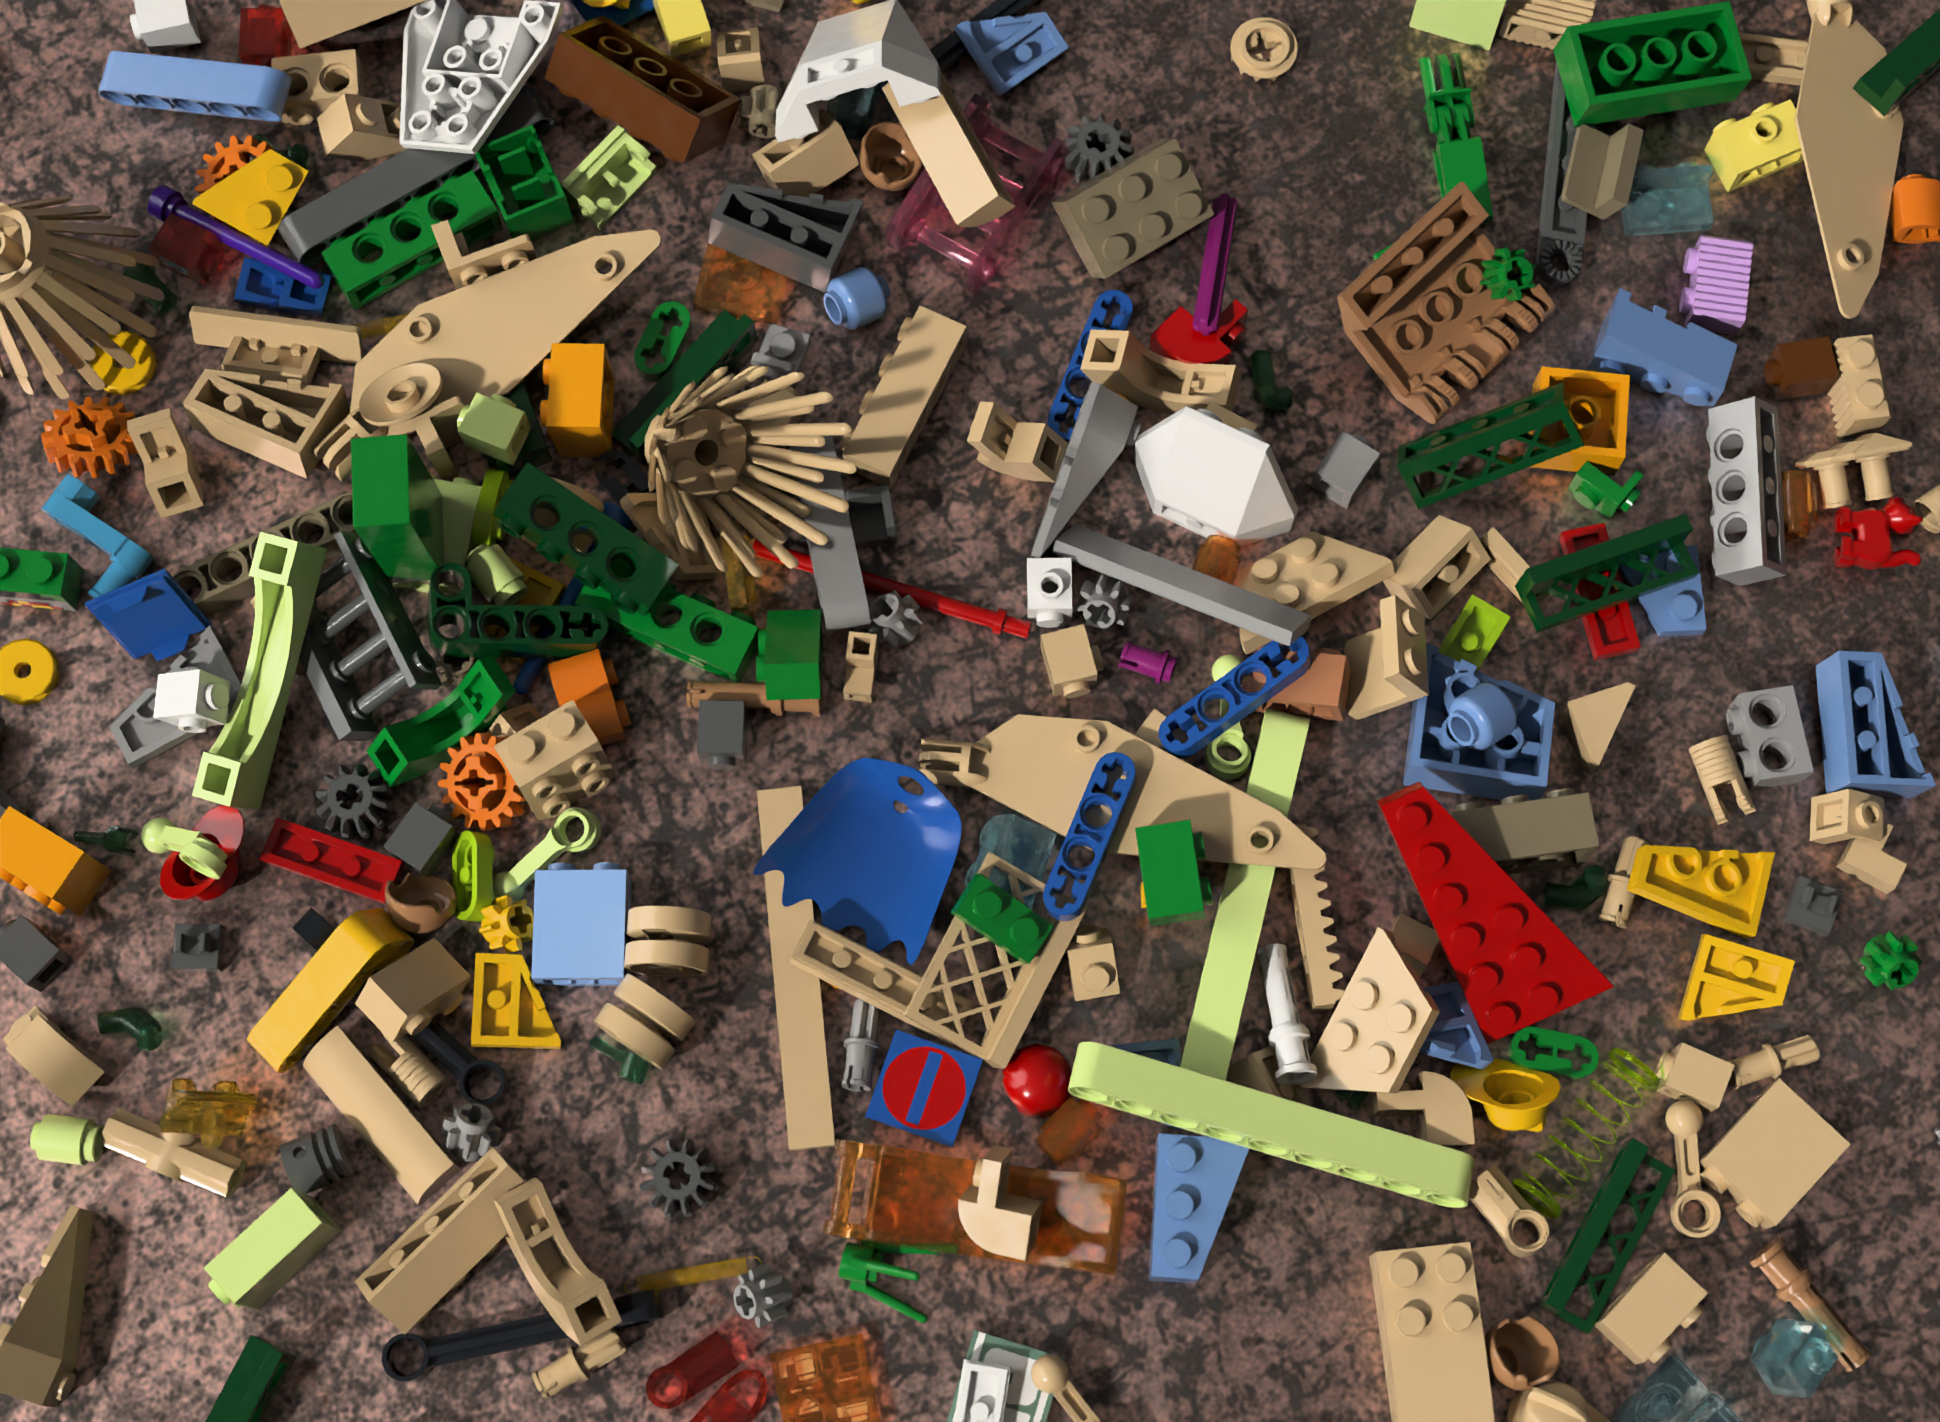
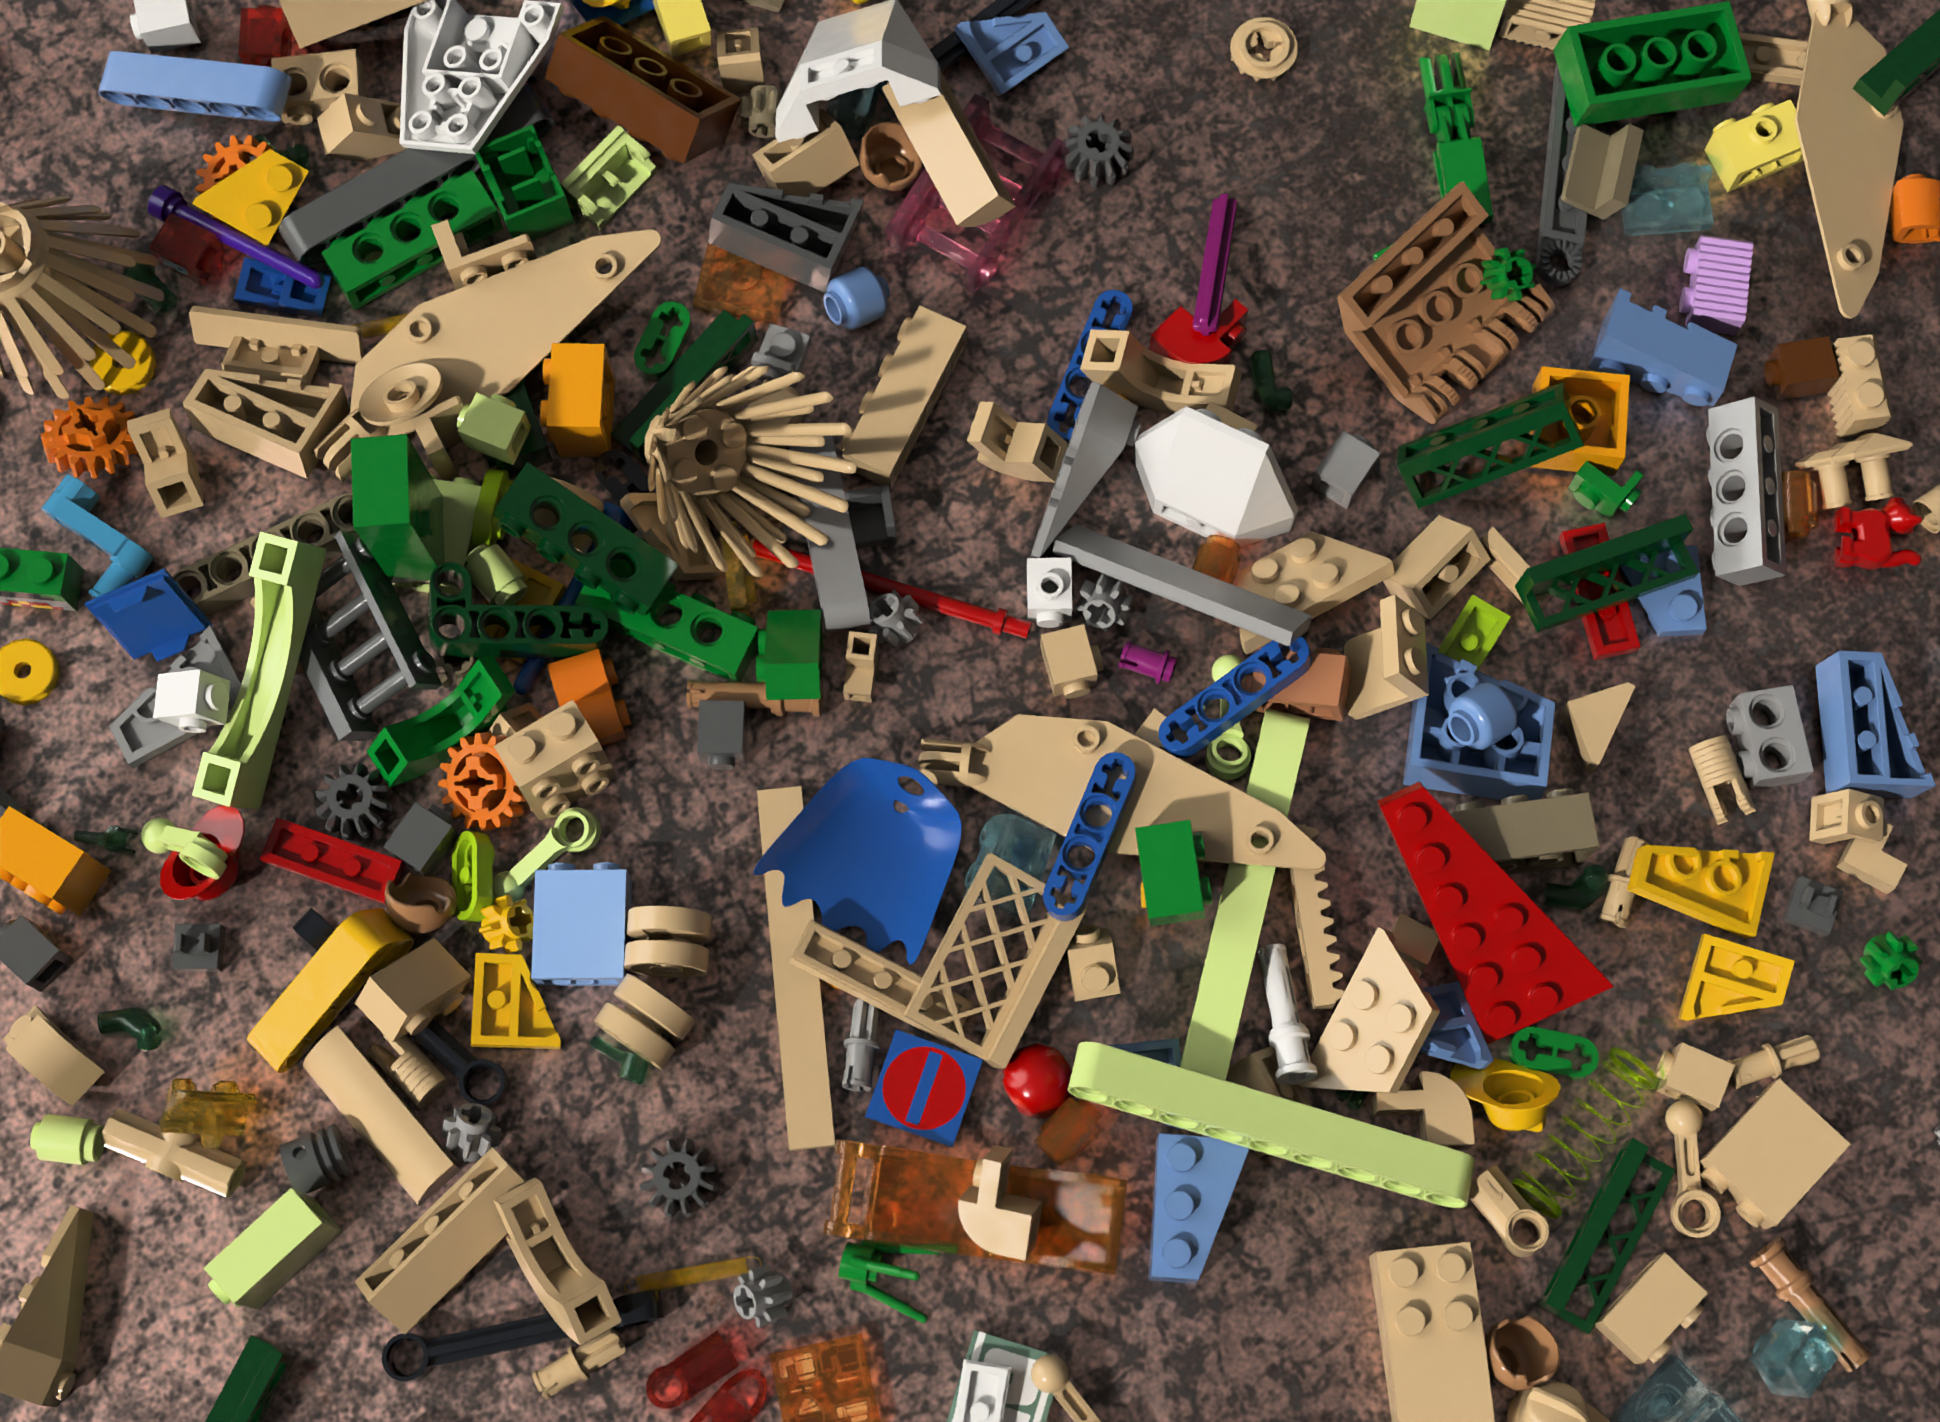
(1002, 919): green plate -> none
(1133, 208): dark tan brick -> none

